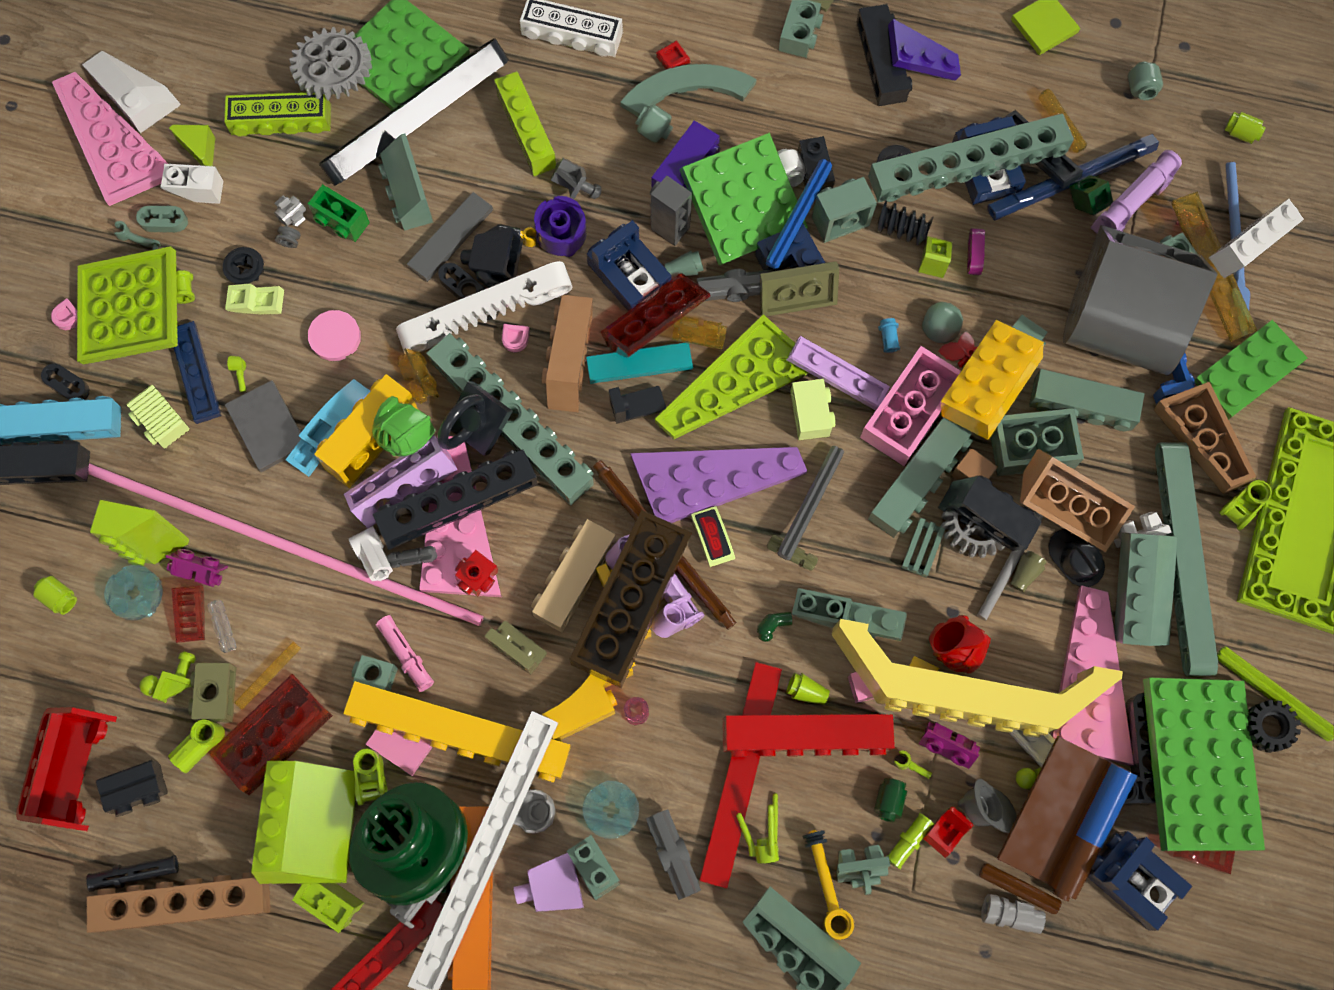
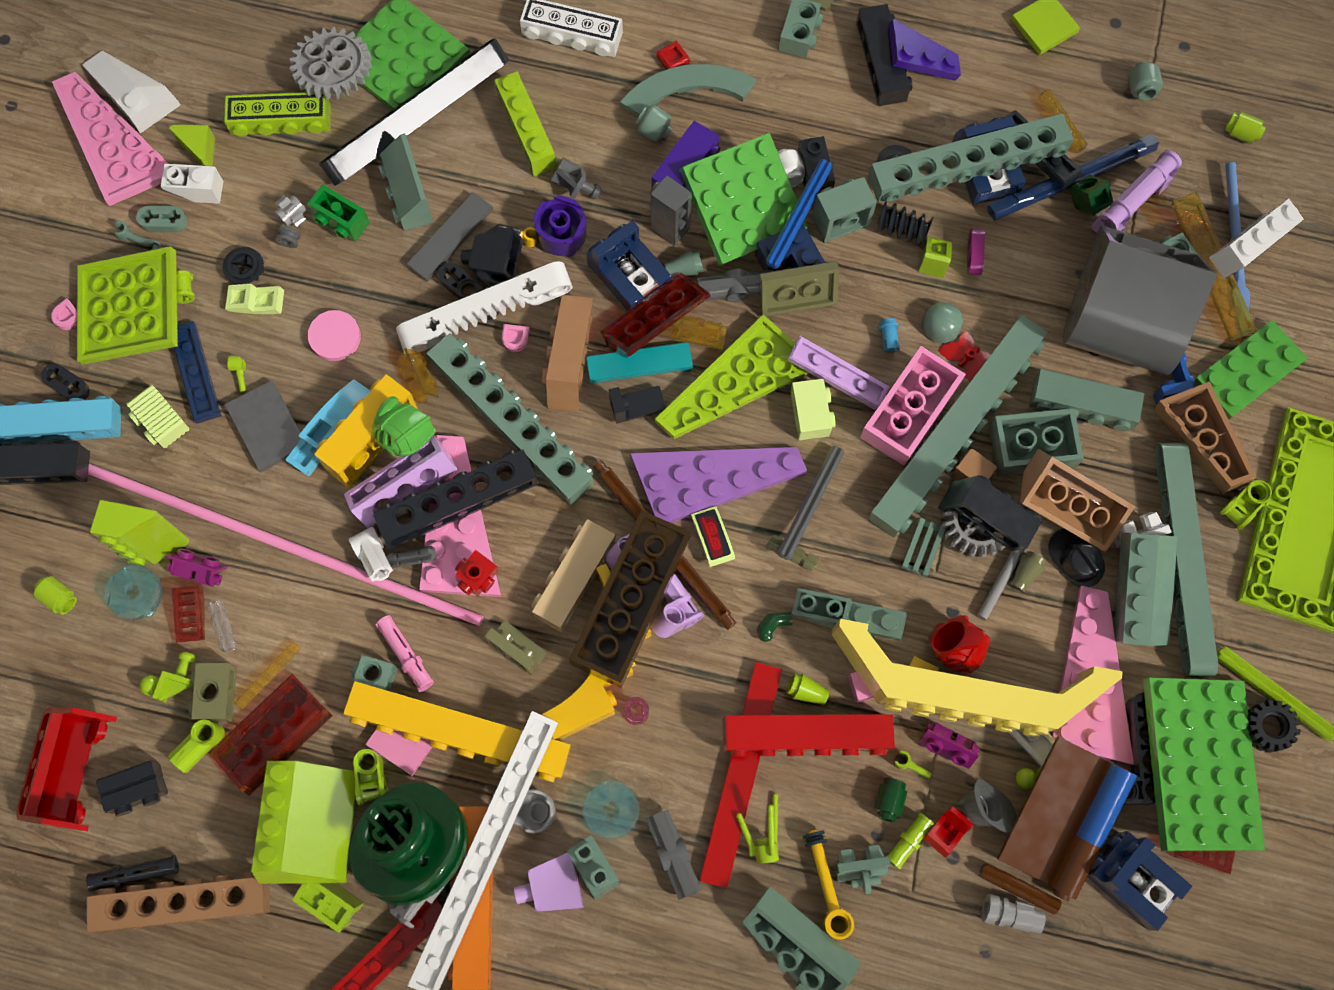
(475, 420): black tile -> none
(992, 379): yellow brick -> none

